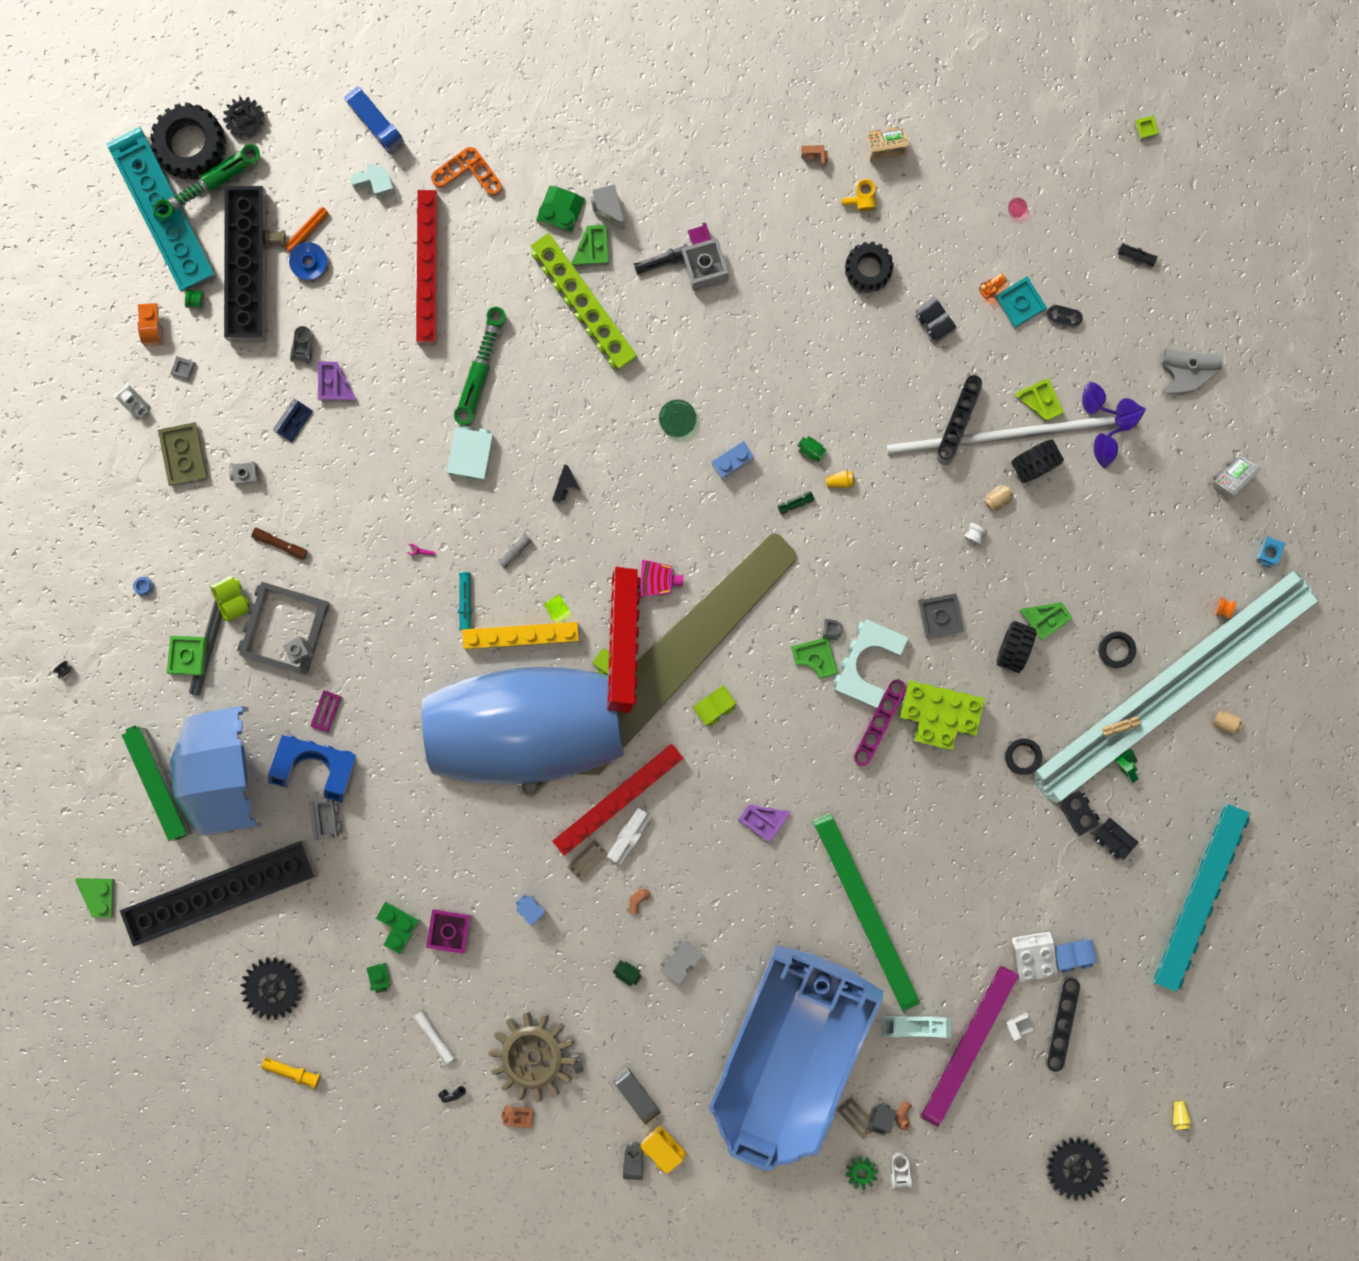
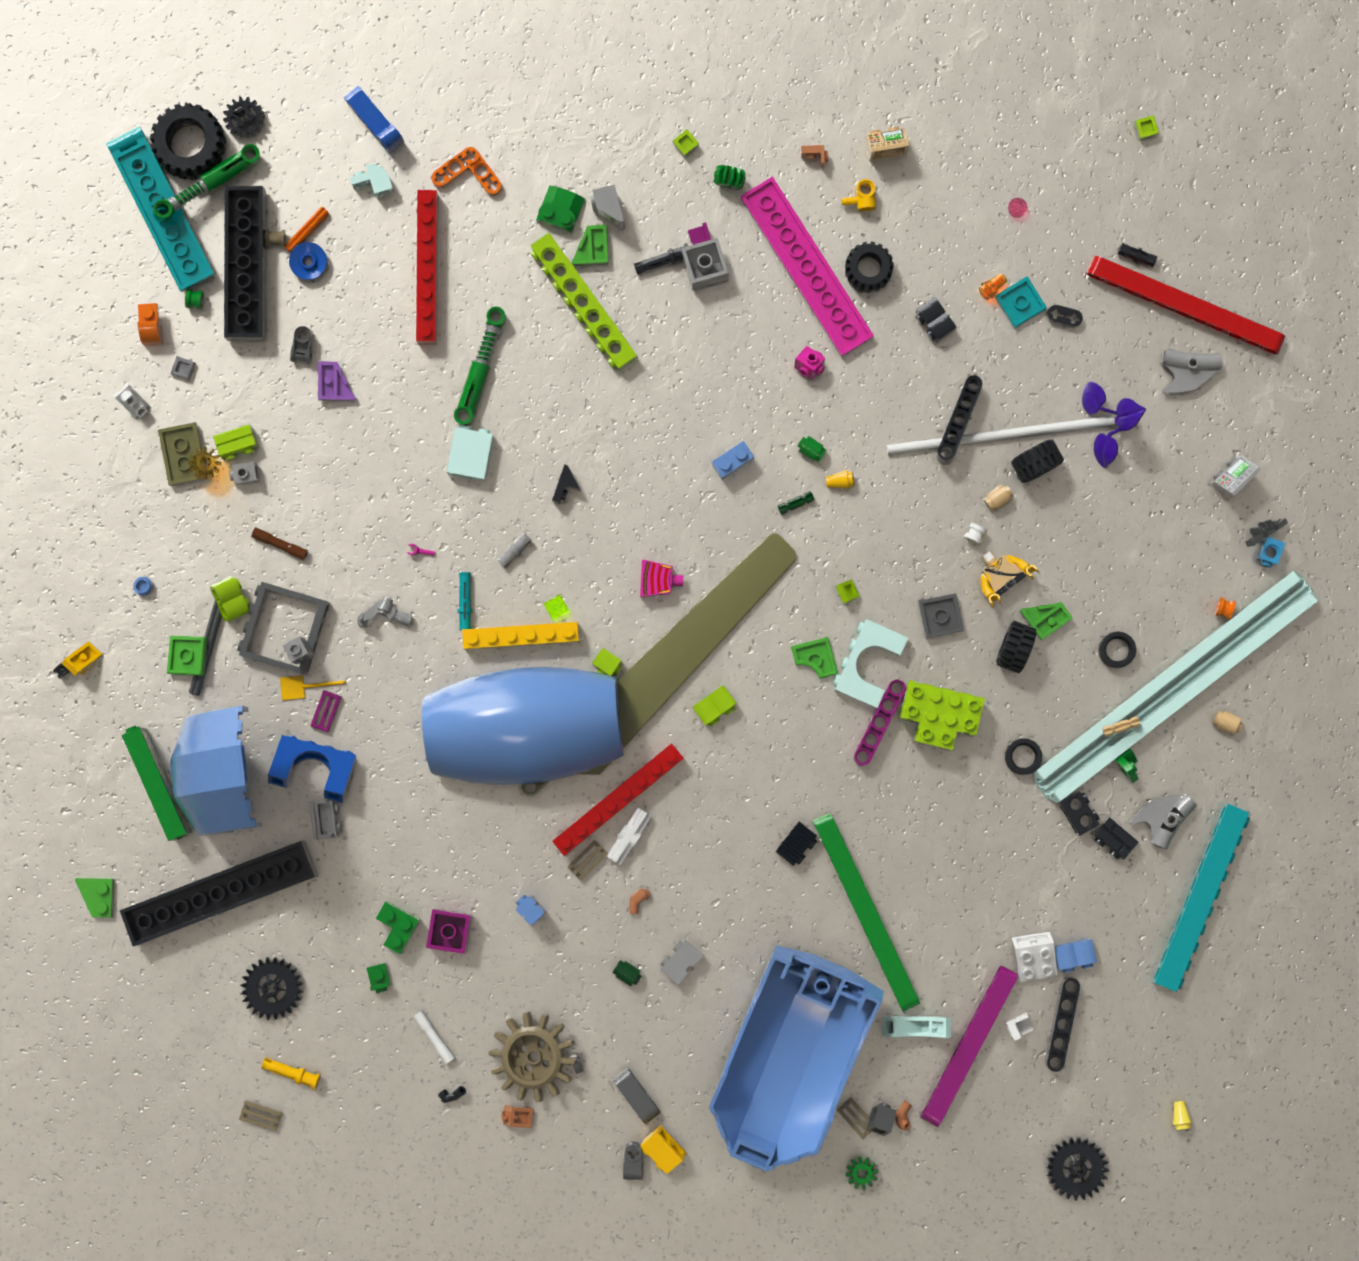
(82, 659): none -> yellow slope
(205, 456): none -> clear yellow gear
(236, 442): none -> lime brick
(245, 1111): none -> dark tan tile
(292, 420): dark blue slope -> none
(293, 686): none -> yellow piece
(385, 608): none -> light grey pin
(623, 640): red brick -> none
(677, 418): clear green tile -> none
(685, 142): none -> lime plate
(729, 177): none -> green gear
(763, 821): medium lavender wing -> none
(796, 844): none -> black brick
(807, 266): none -> dark pink plate
(810, 363): none -> dark pink brick
(832, 629): flat silver tile -> none
(847, 591): none -> lime plate
(900, 1174): white piece -> none
(1003, 575): none -> torso
(1041, 399): lime wing -> none
(1157, 814): none -> light grey pin
(1185, 305): none -> red beam
(1264, 530): none -> dark grey piece

